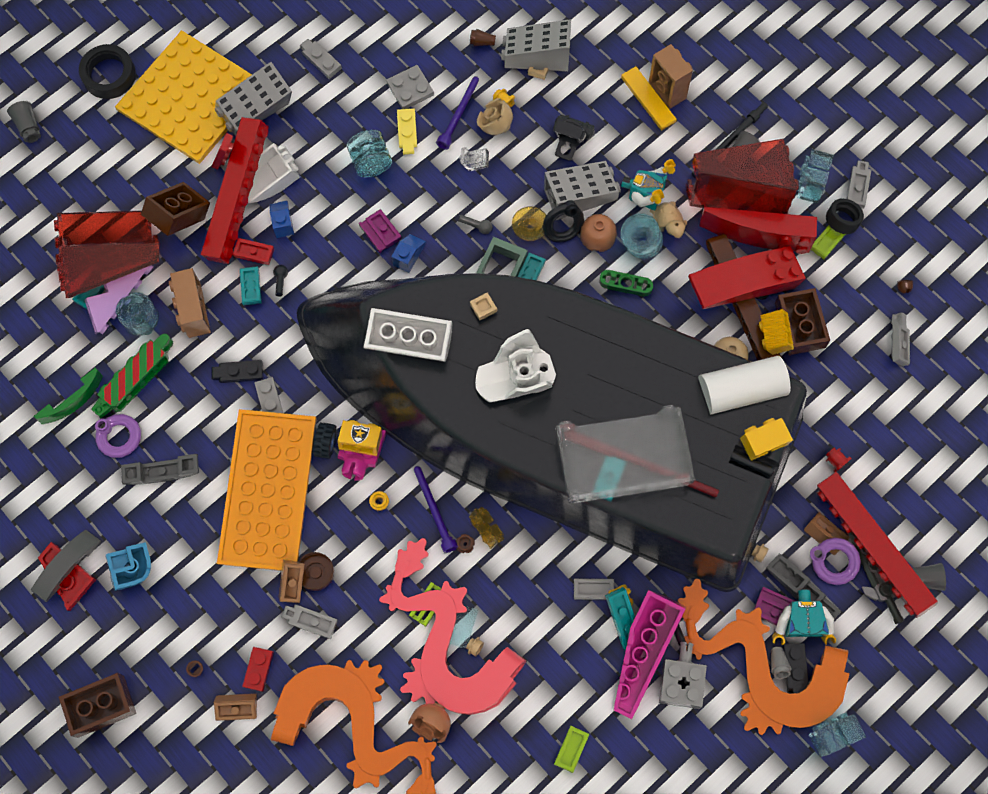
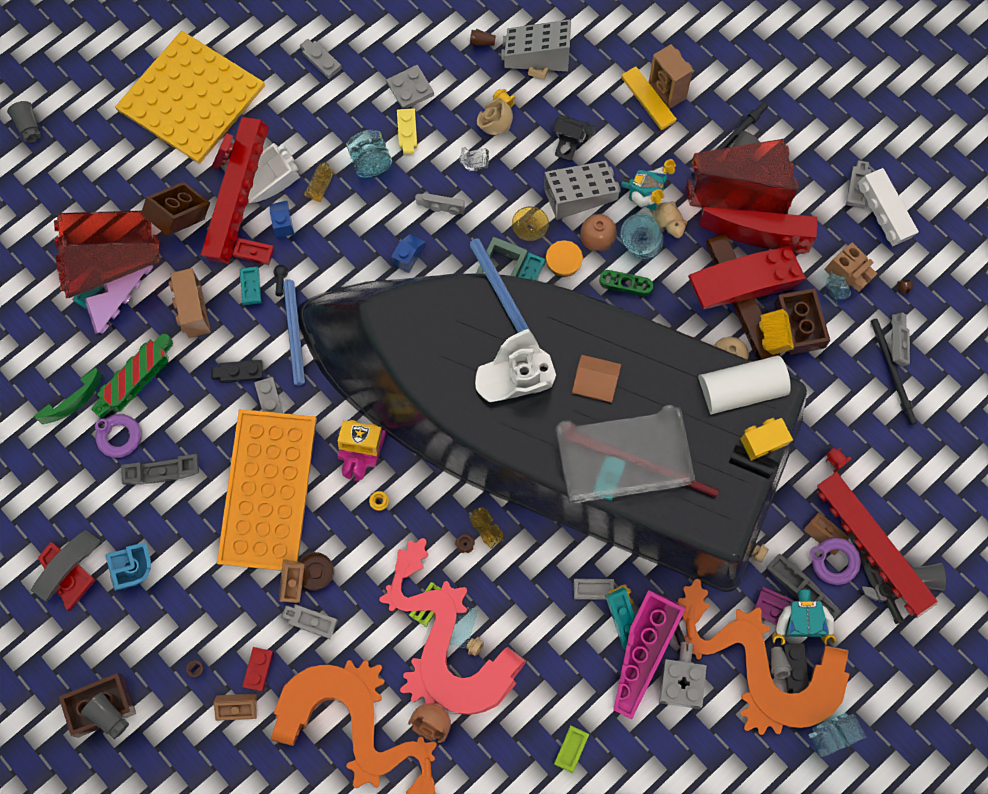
(101, 53): black tyre -> none
(105, 716): none -> dark grey plant
(137, 314): clear light blue brick -> none
(254, 98): light grey slope -> none
(294, 332): none -> medium blue axle
(319, 182): none -> clear yellow hinge
(324, 440): black wheel -> none
(380, 231): magenta plate -> none
(408, 334): white brick -> none
(441, 203): none -> light grey hinge
(444, 140): dark purple piece -> none
(448, 543): dark purple piece -> none
(483, 306): tan plate -> none
(484, 226): dark grey bar -> none
(498, 285): none -> medium blue axle
(564, 258): none -> light orange tile
(570, 209): black piece -> none
(596, 378): none -> nougat slope
(814, 175): clear light blue piece -> none
(826, 242): lime tile -> none
(838, 287): none -> clear light blue hinge
(849, 207): black tyre -> none
(852, 265): none -> medium nougat hips
(887, 207): none -> white brick
(906, 405): none -> black bar

